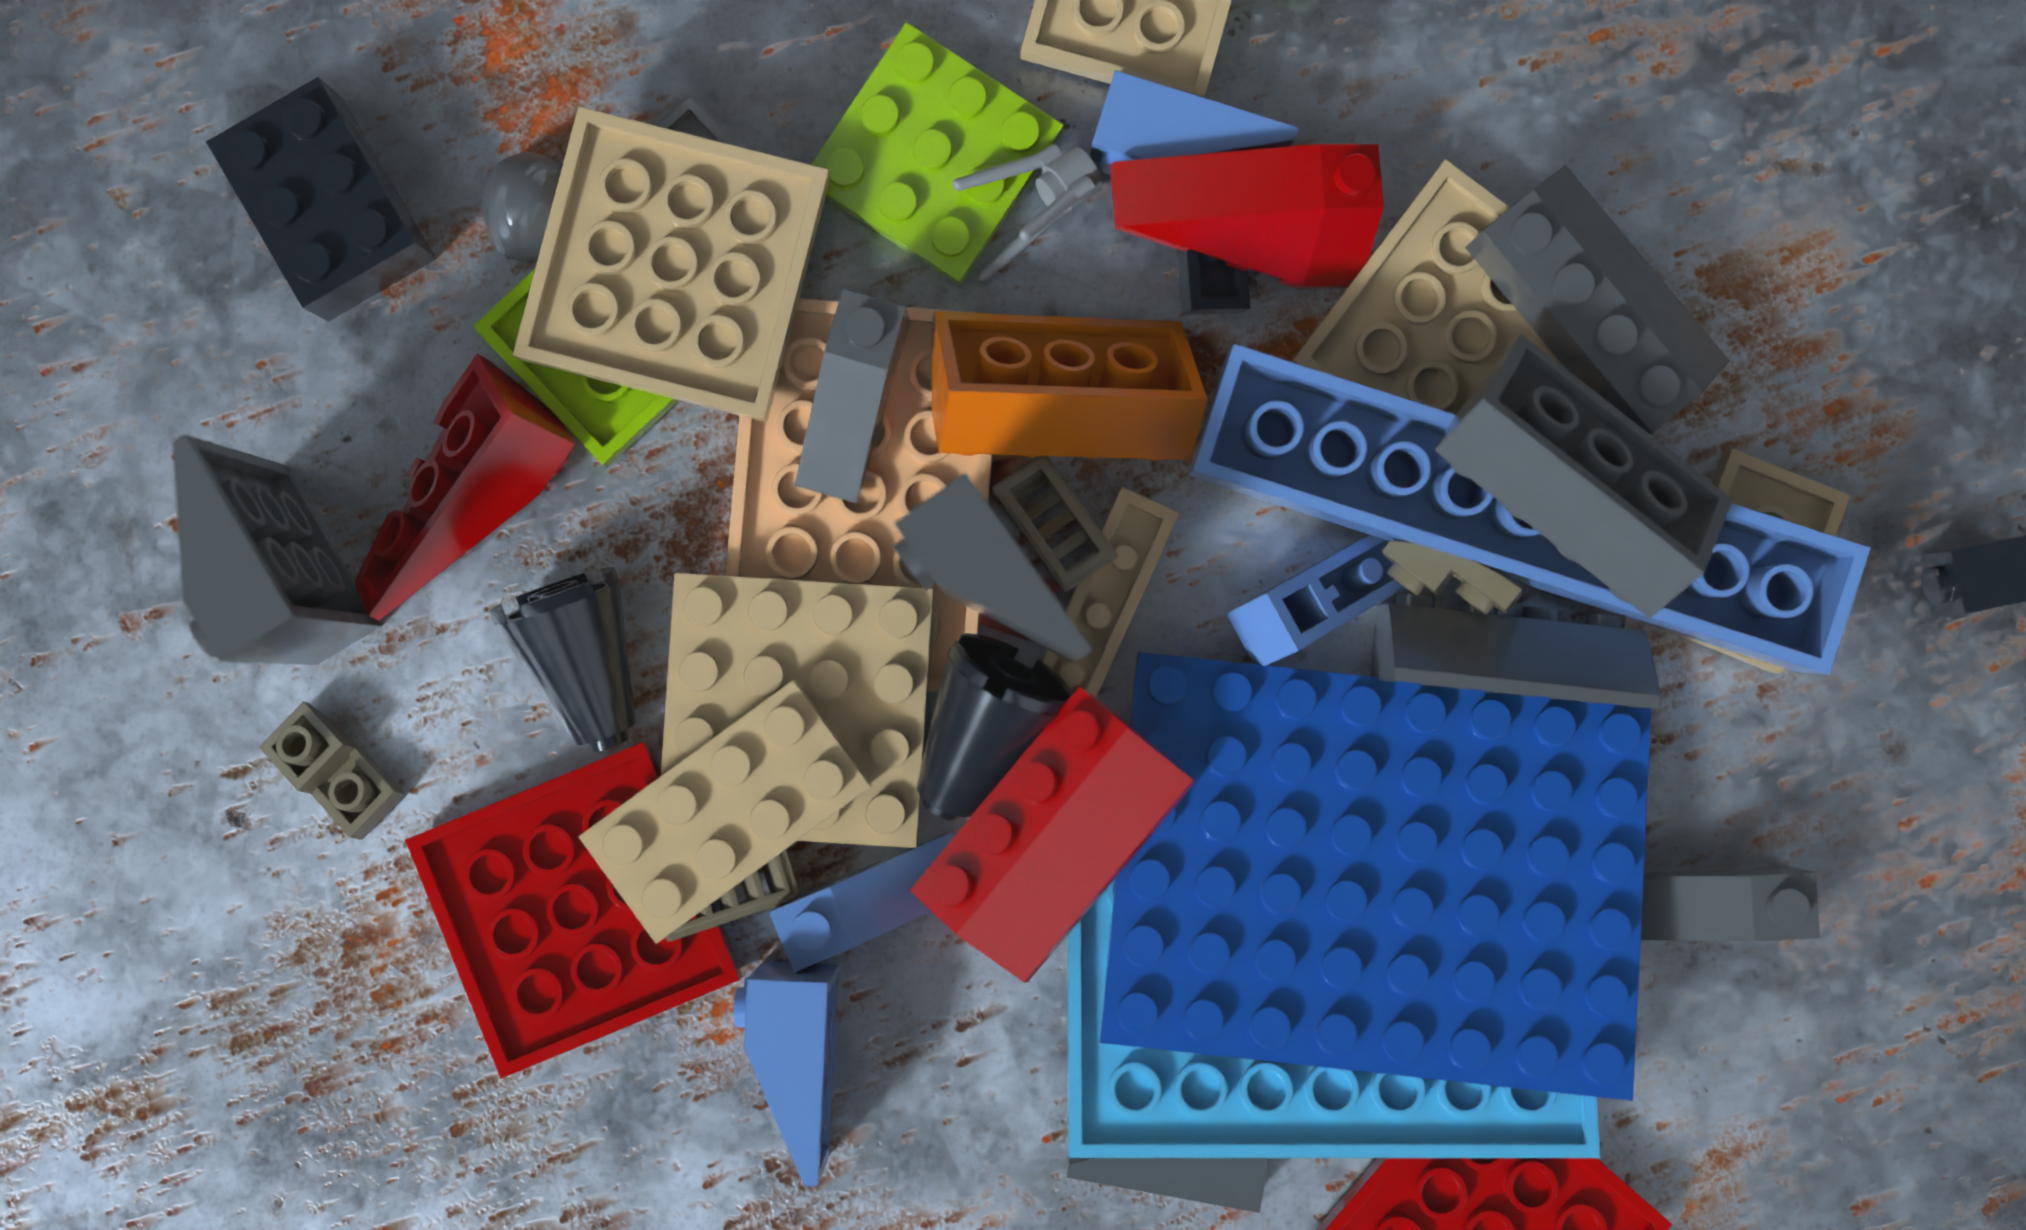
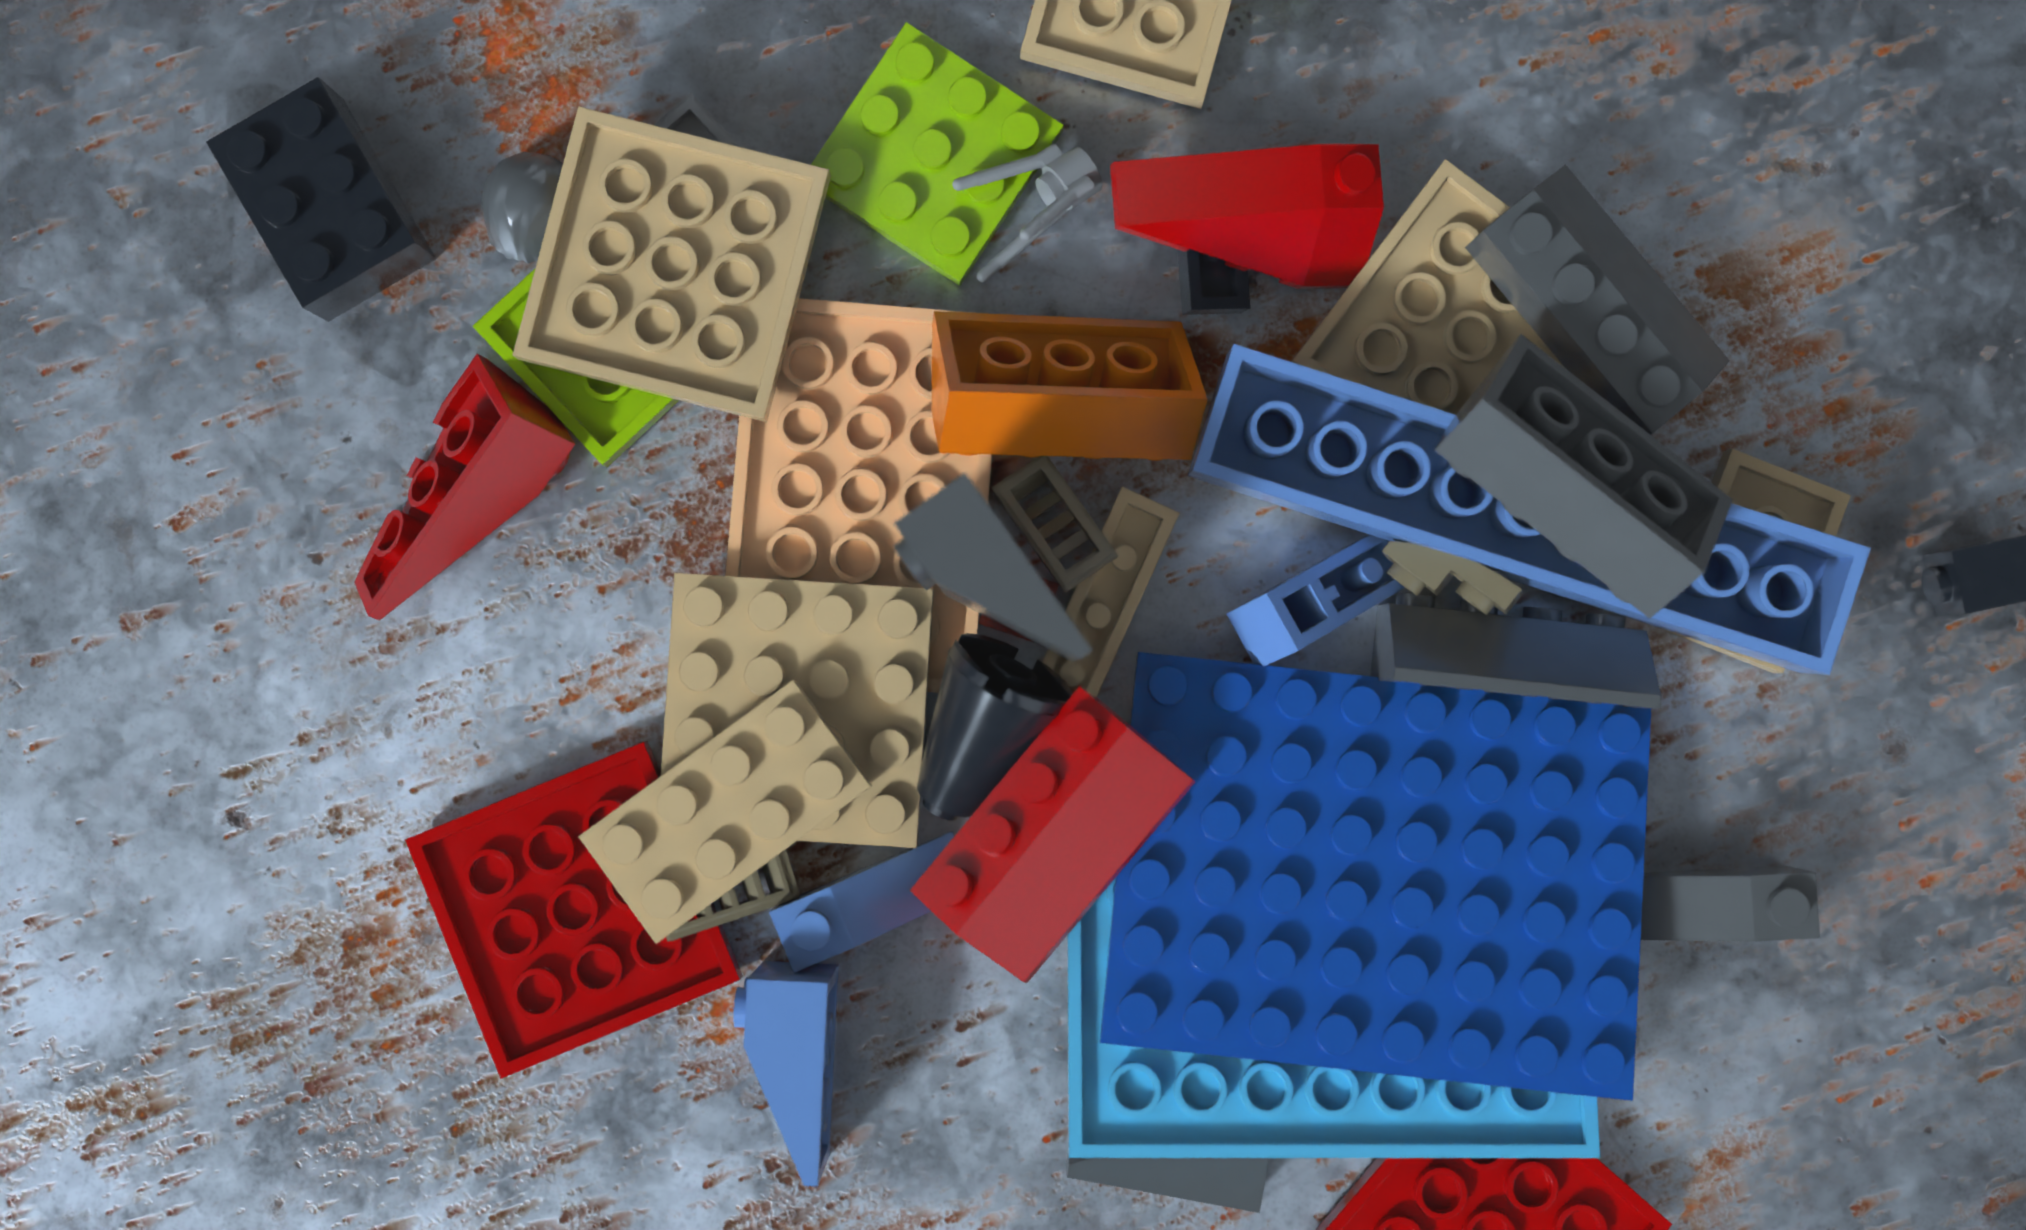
(259, 562): dark grey slope -> none
(333, 770): dark tan slope -> none
(576, 655): black cone -> none
(851, 394): slope -> none
(1160, 121): medium blue slope -> none

